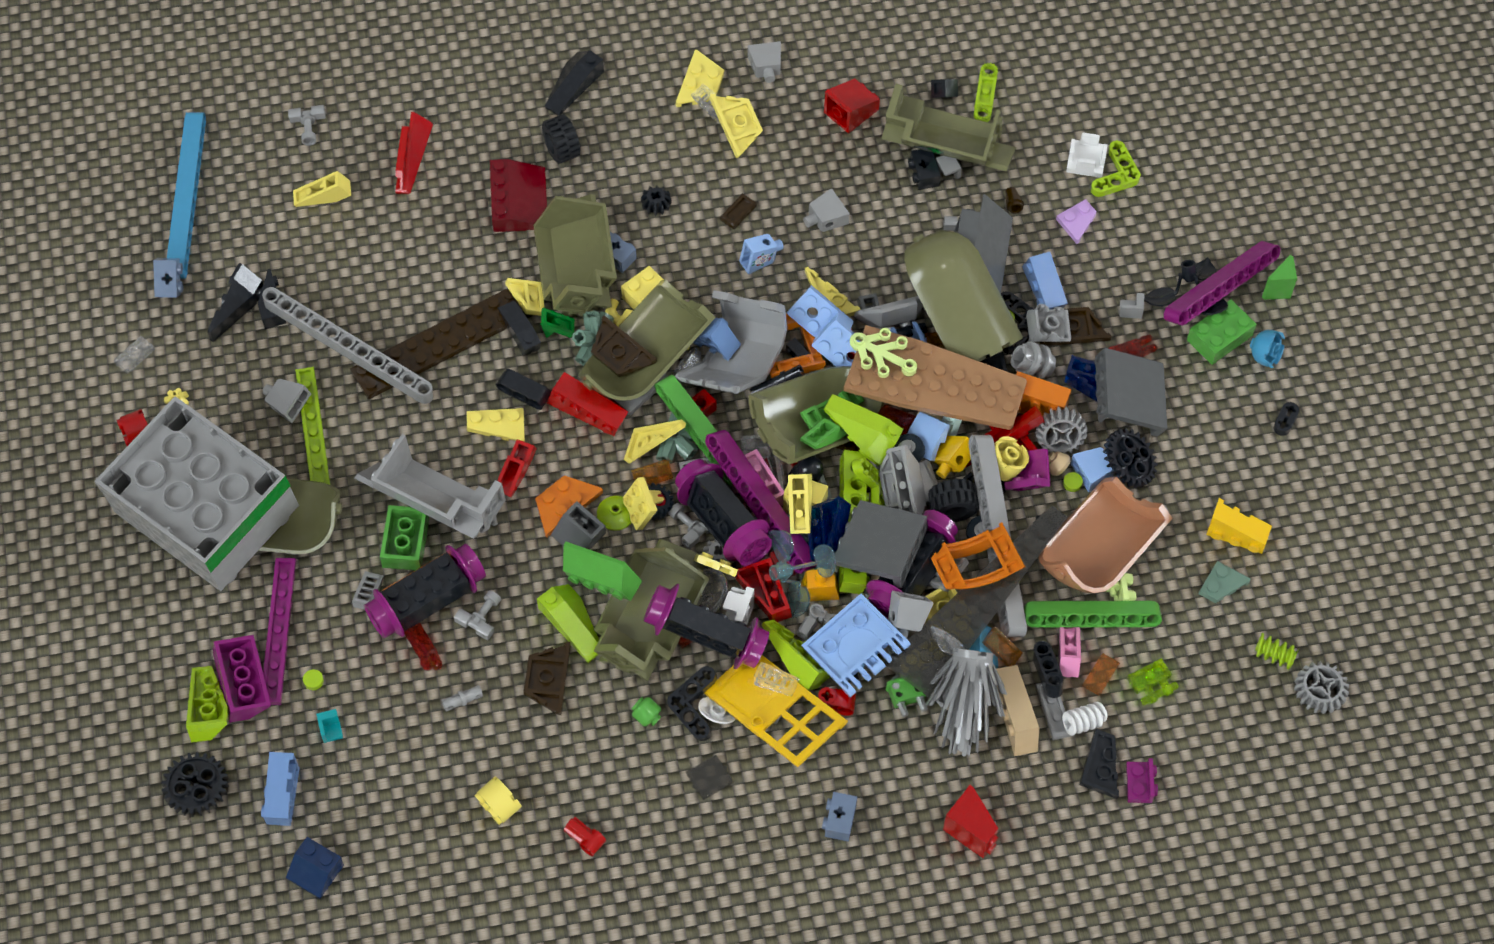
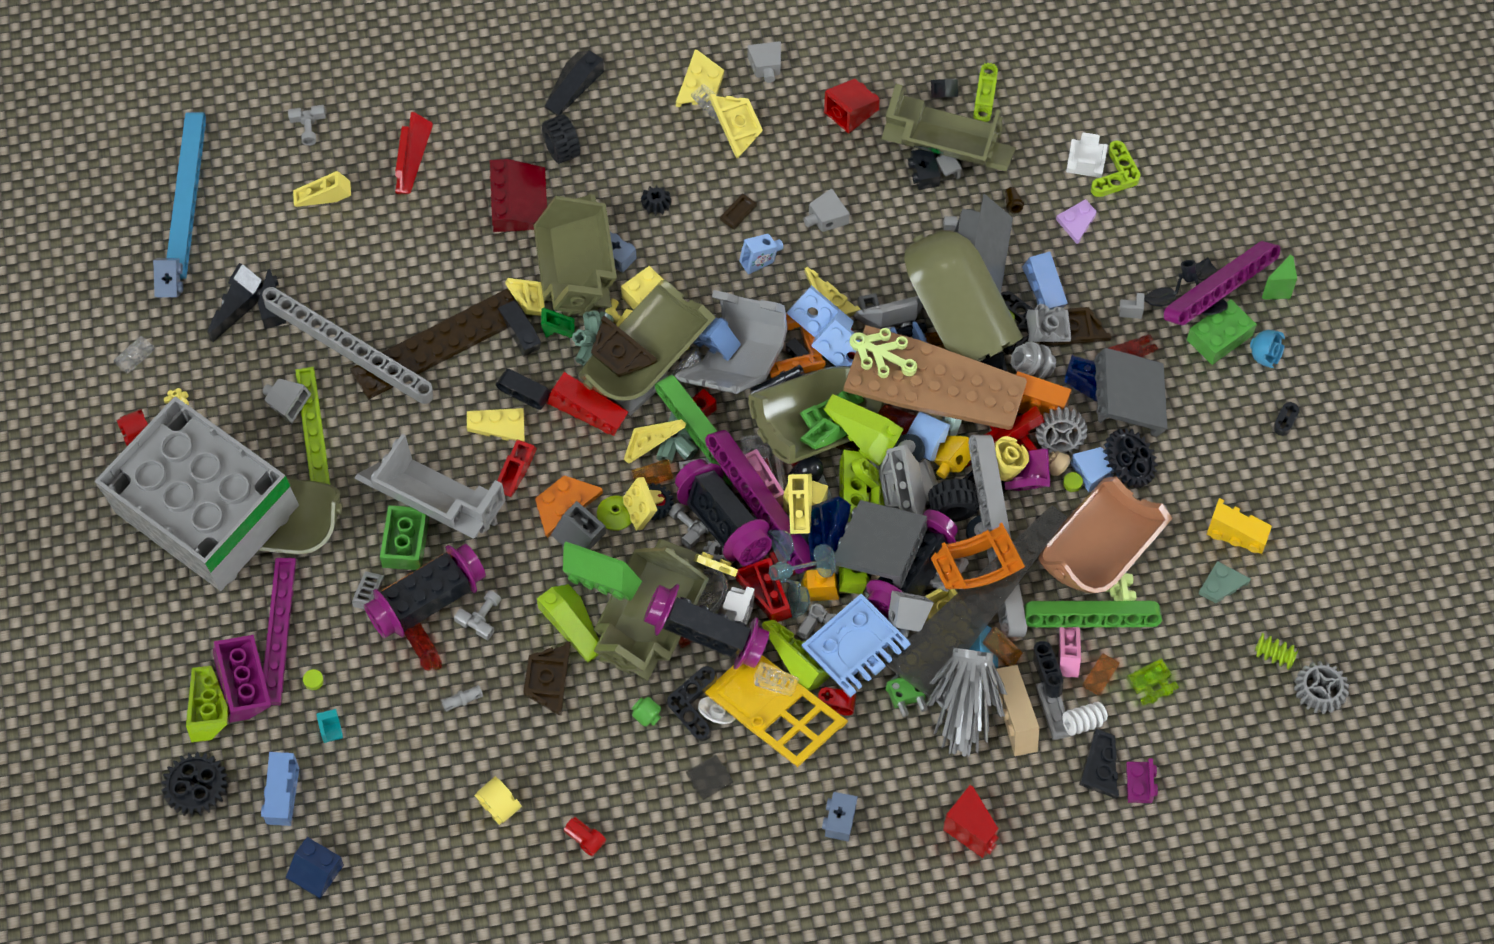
(945, 640): clear slope -> none

